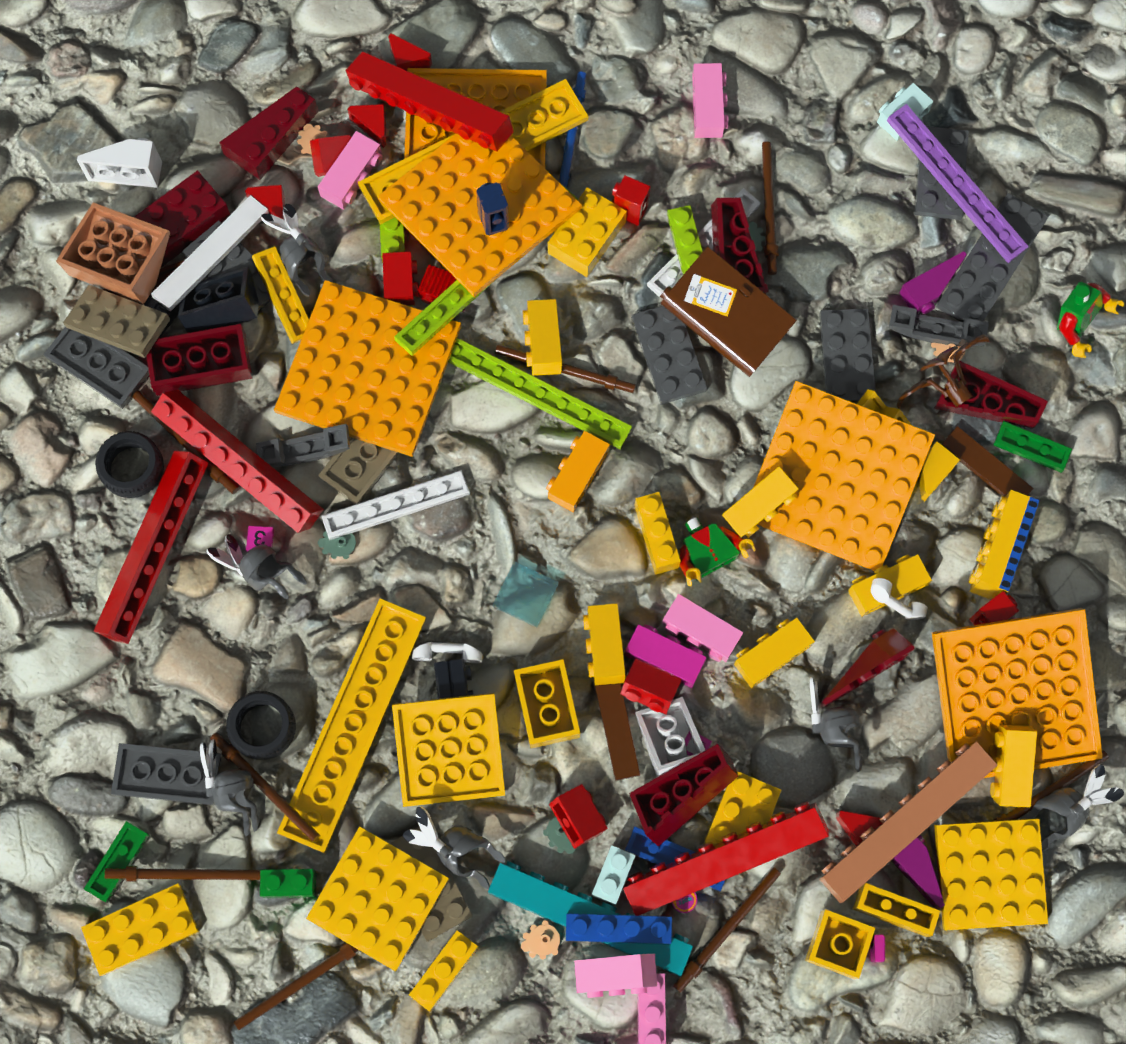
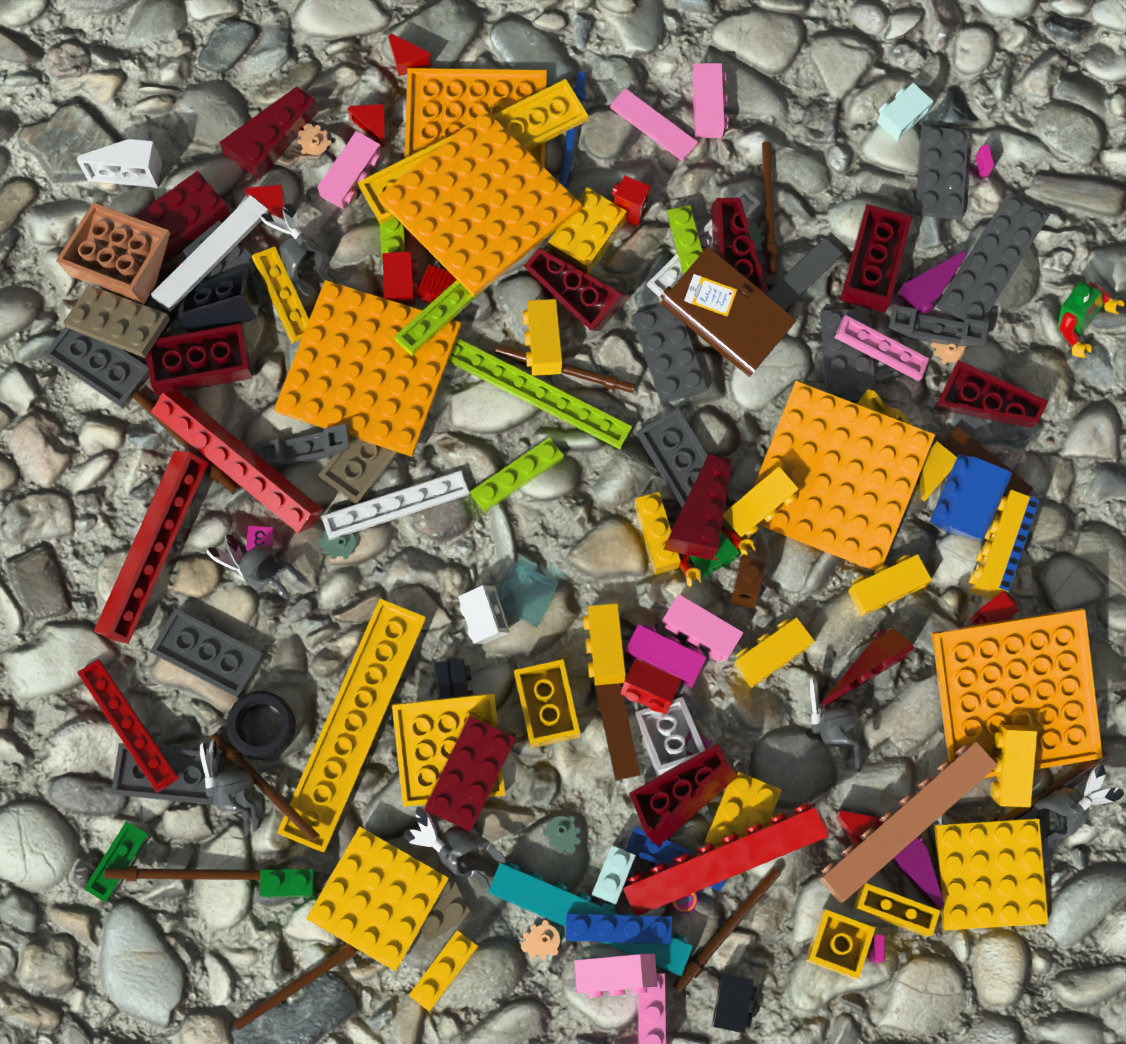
(117, 444): black tyre -> none
(128, 726): none -> red tile
(139, 929): yellow plate -> none
(207, 653): none -> dark grey plate
(326, 151): red slope -> none
(424, 651): white bar -> none
(430, 101): red brick -> none
(470, 771): none -> dark red brick
(483, 614): none -> white brick
(492, 208): dark blue brick -> none
(516, 475): none -> lime plate
(577, 470): light orange brick -> none
(578, 816): red brick -> none
(580, 291): none -> dark red wedge
(654, 125): none -> bright pink tile
(674, 453): none -> dark grey plate
(701, 517): none -> dark red wedge
(733, 1003): none -> black brick
(747, 582): none -> reddish brown torso
(804, 274): none -> dark grey tile
(876, 258): none -> dark red brick
(881, 592): white bar -> none
(882, 347): none -> bright pink tile
(956, 389): reddish brown plant -> none
(957, 183): medium lavender plate -> none
(970, 497): none -> blue slope
(984, 161): none -> dark pink tile
(1032, 447): green plate -> none

